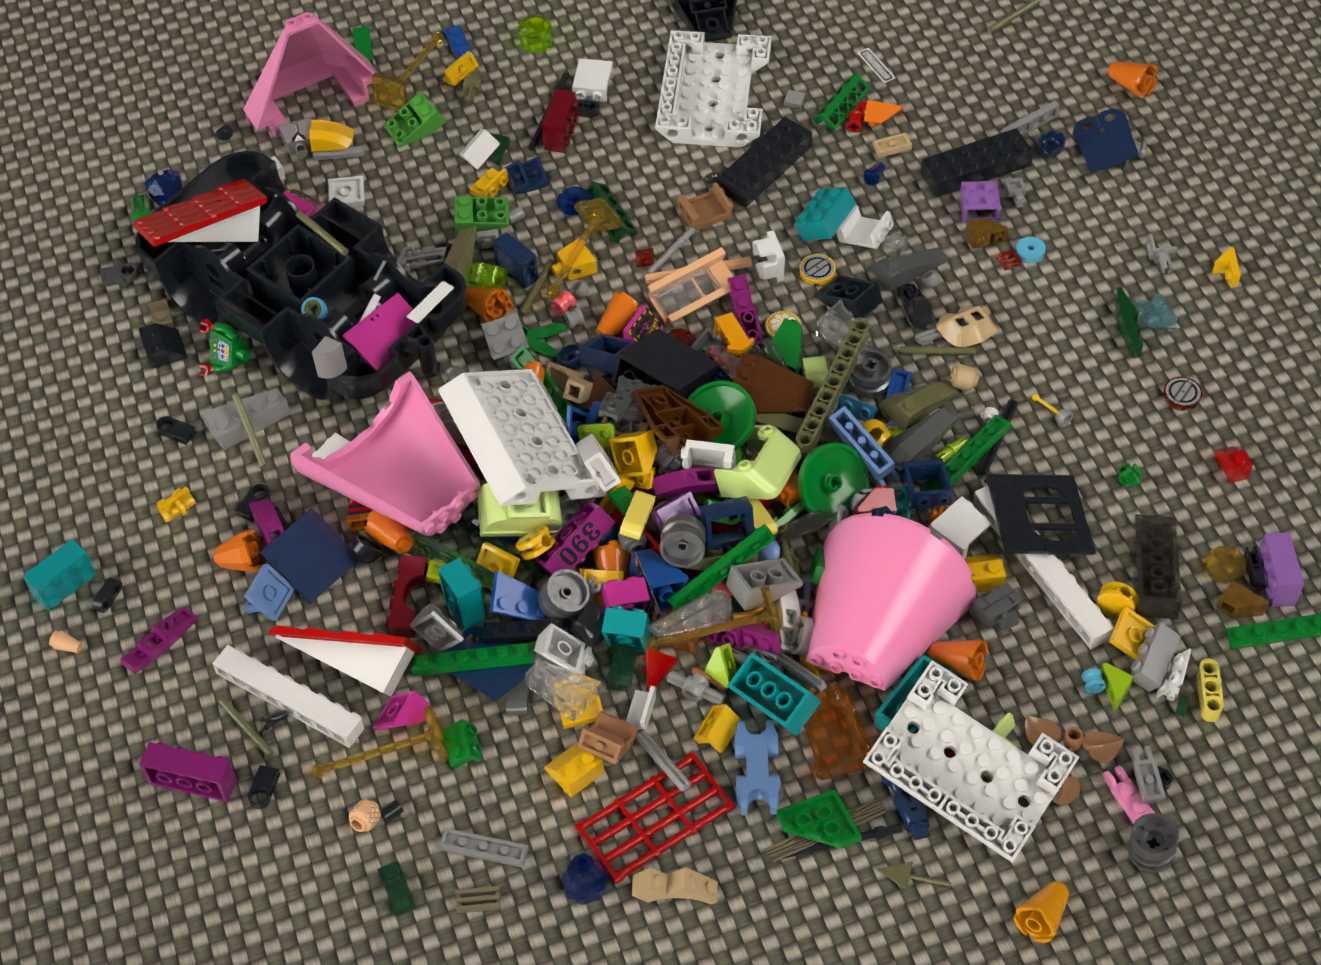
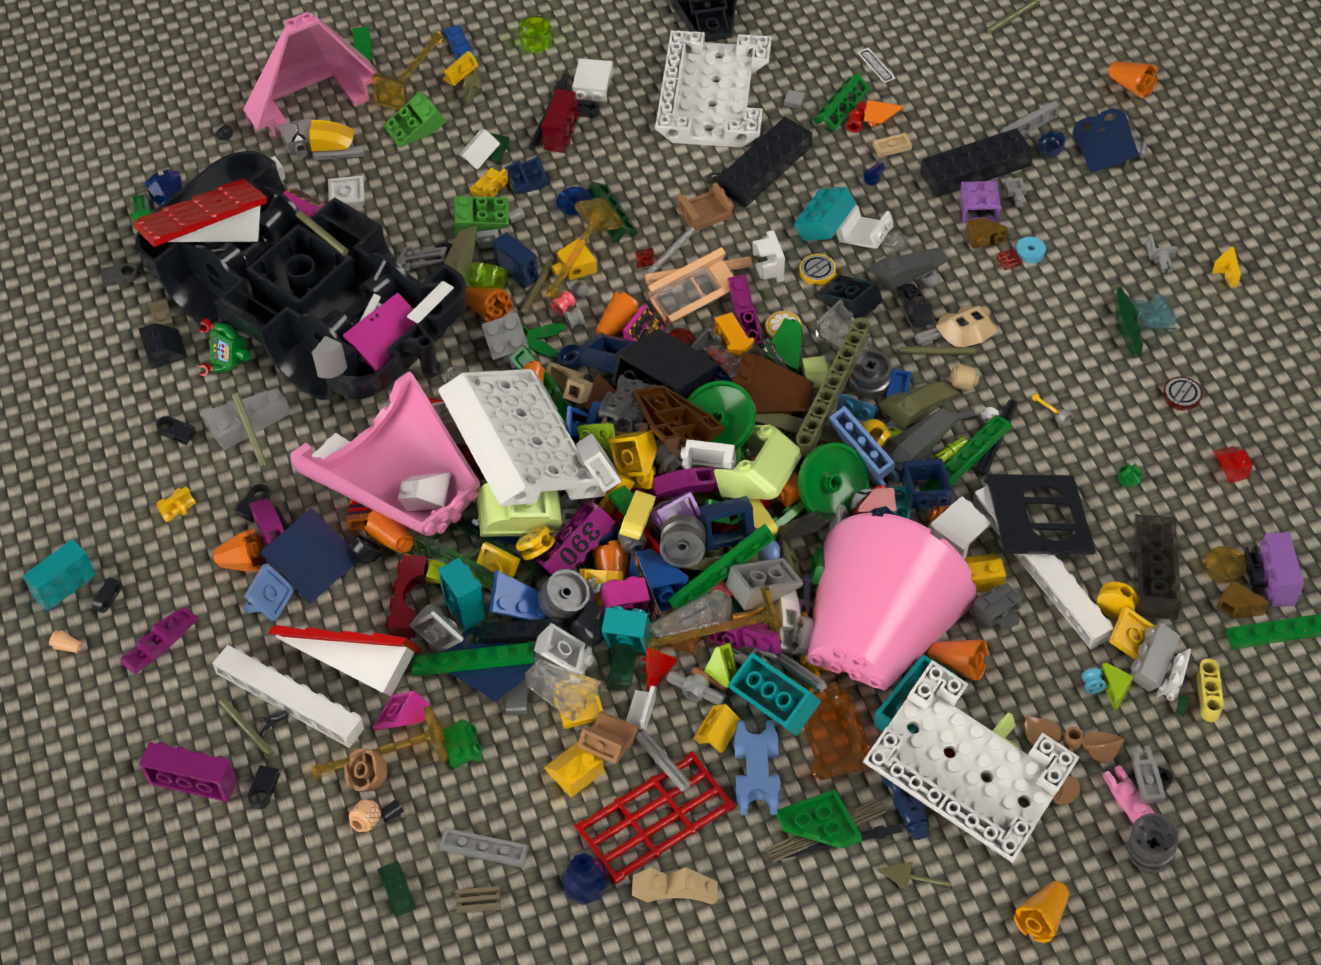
(313, 303): dark azure piece -> none
(365, 770): none -> medium nougat cylinder
(424, 491): none -> white slope

